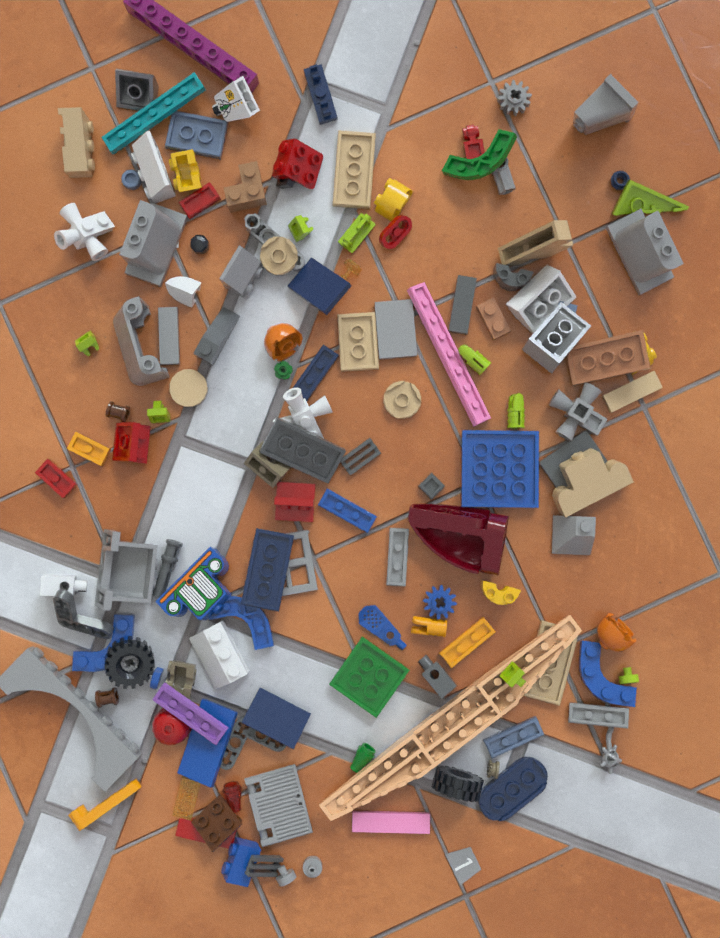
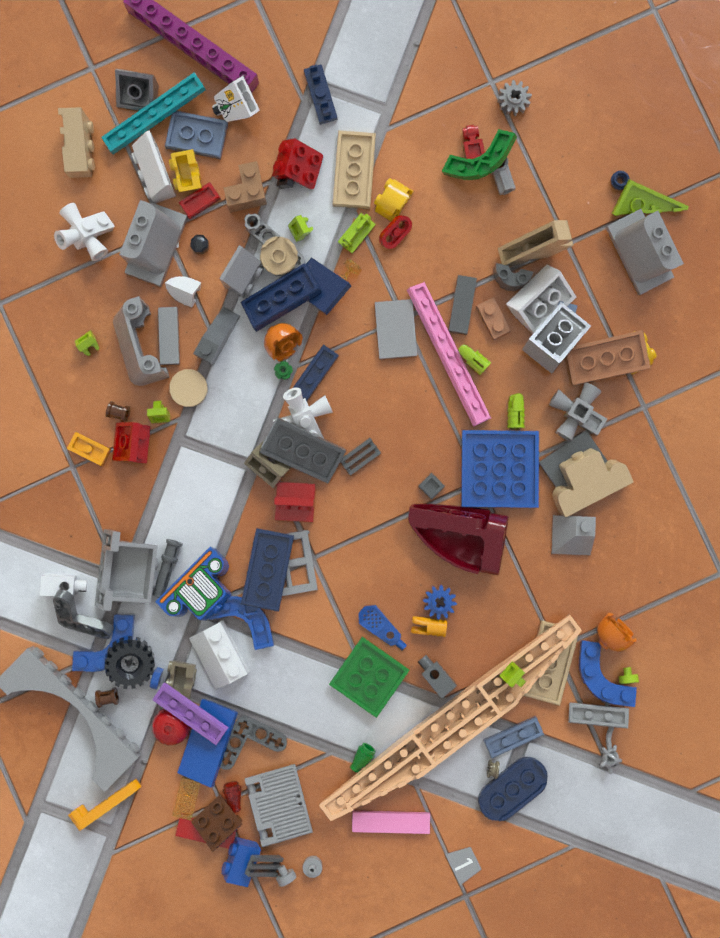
(56, 478): red plate -> none
(131, 179): sand blue tile -> none
(276, 718): dark blue tile -> none
(280, 297): none -> dark blue tile
(347, 510): blue tile -> none
(358, 341): tan tile -> none
(397, 557): light grey tile -> none
(402, 399): tan tile -> none
(457, 783): black bush -> none
(467, 642): light orange tile -> none
(500, 597): yellow cylinder -> none
(605, 107): light grey windscreen -> none
(632, 391): tan tile -> none

